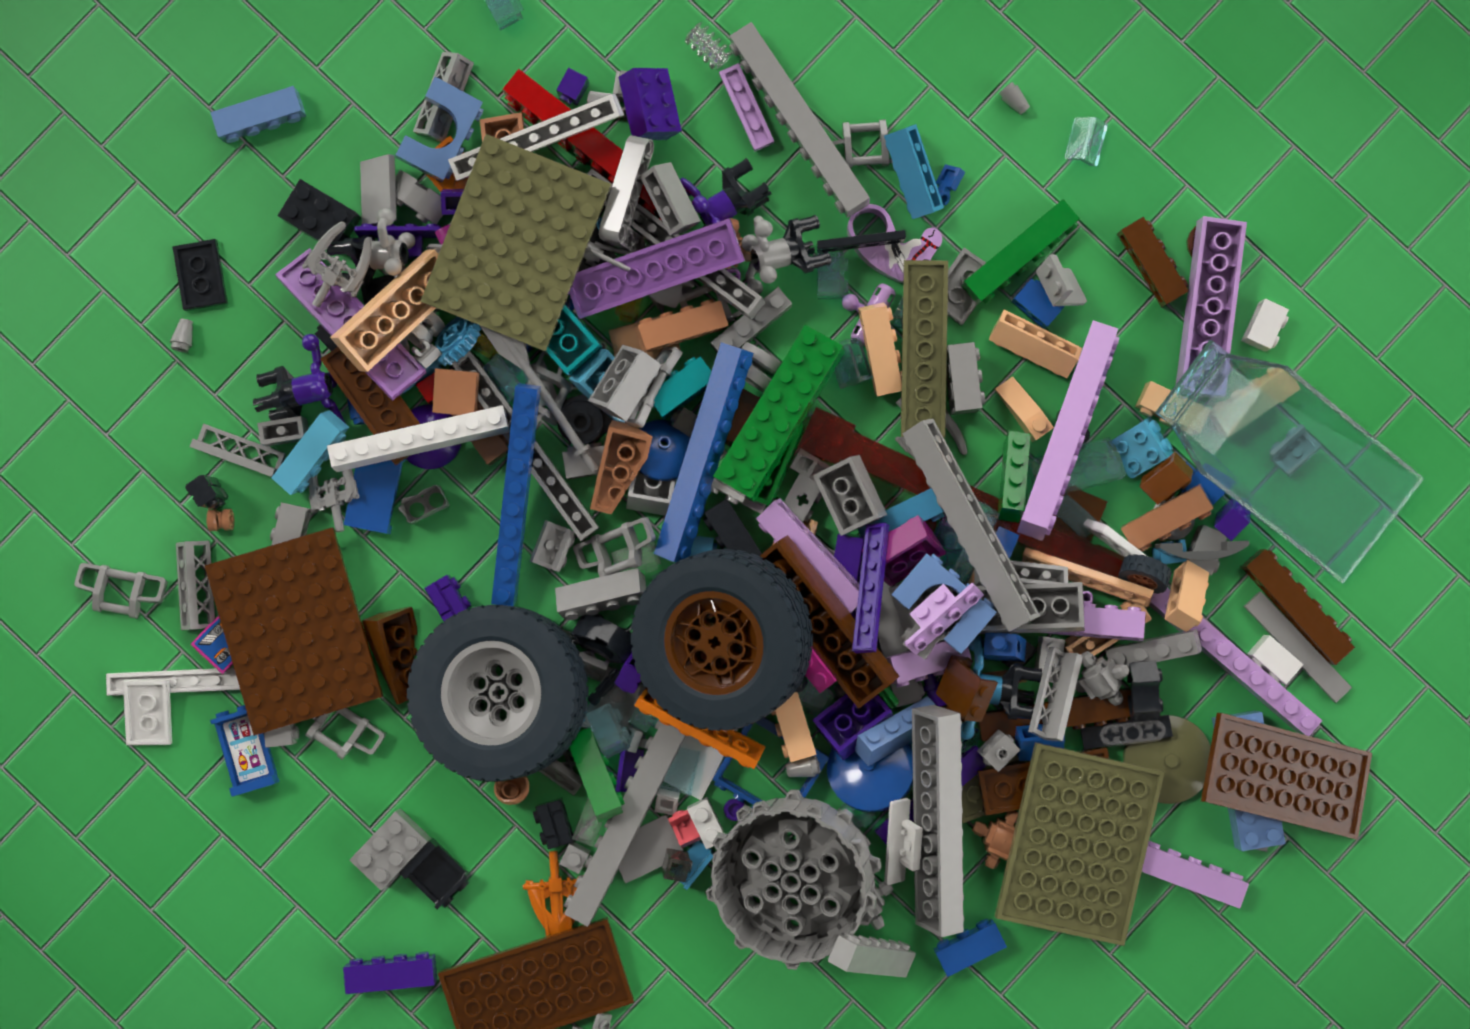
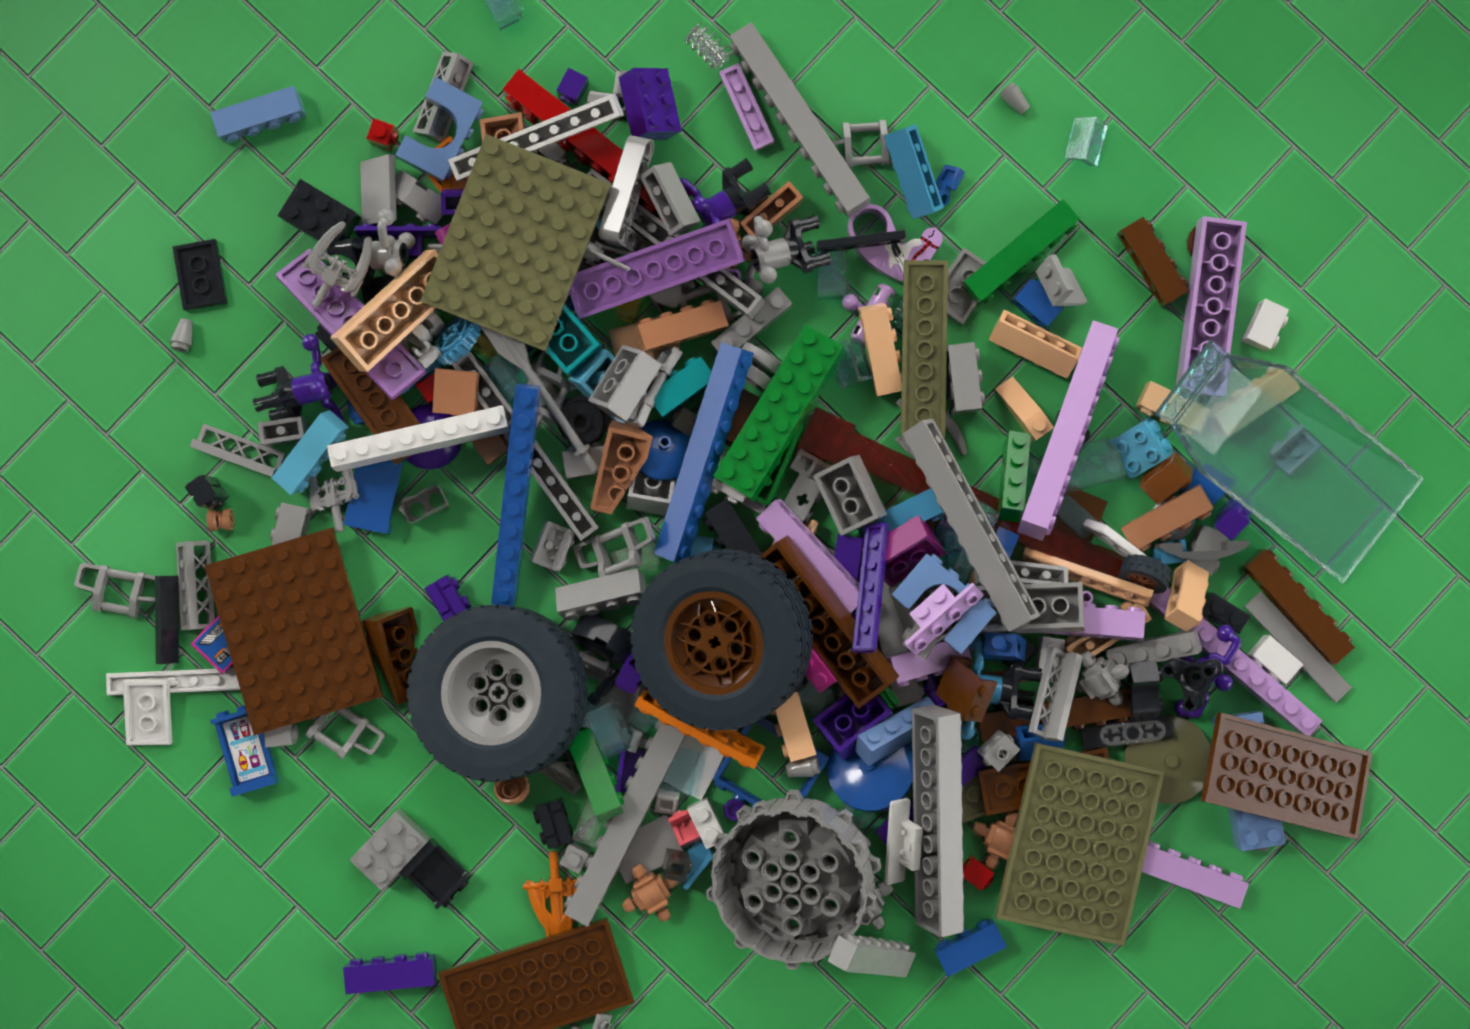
(166, 619): none -> black tile
(382, 135): none -> red brick
(553, 152): none -> light grey brick
(650, 893): none -> nougat piece
(774, 208): none -> nougat brick
(977, 873): none -> red brick
(1199, 674): none -> wheel
(1224, 612): none -> black brick

